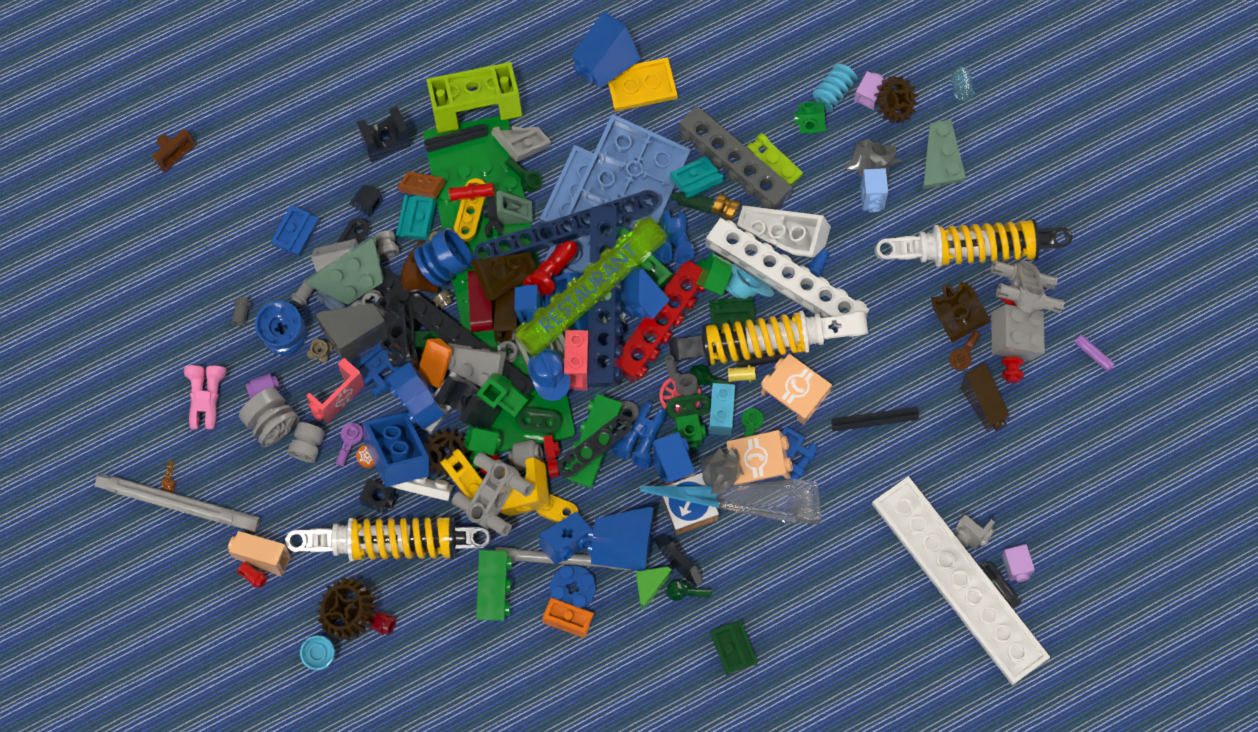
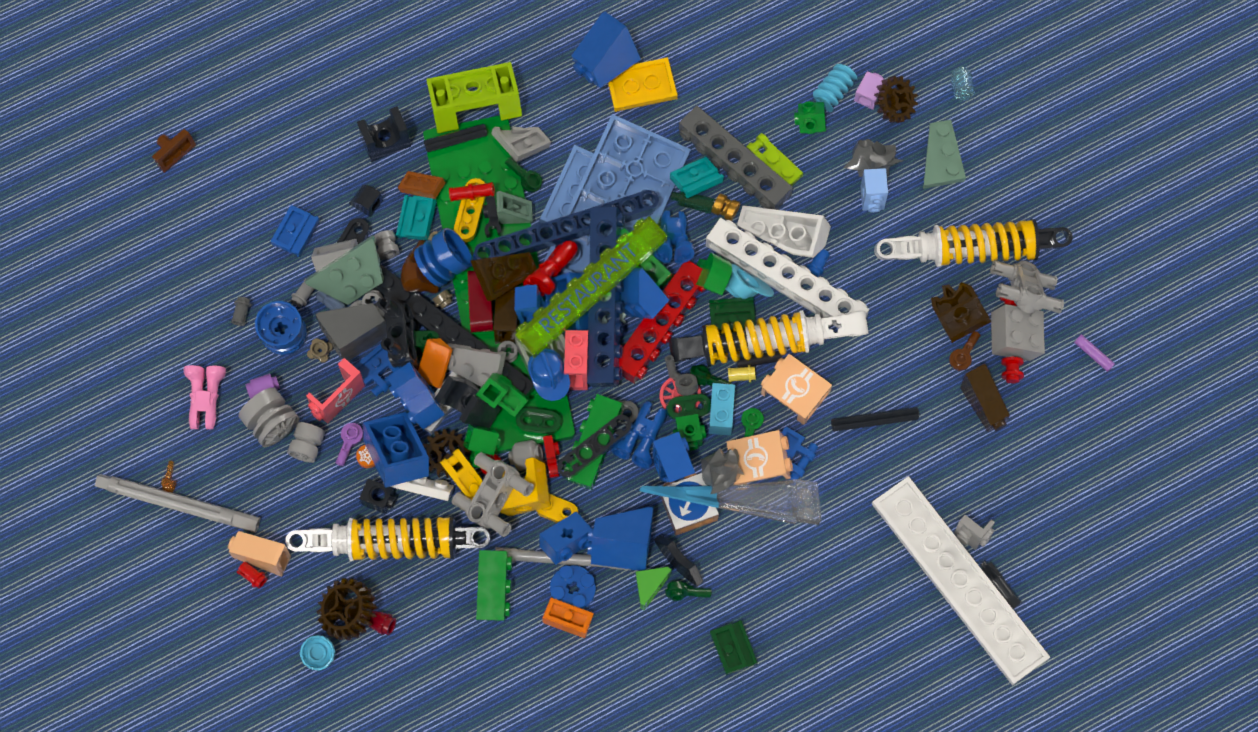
(1018, 563): lavender brick -> none

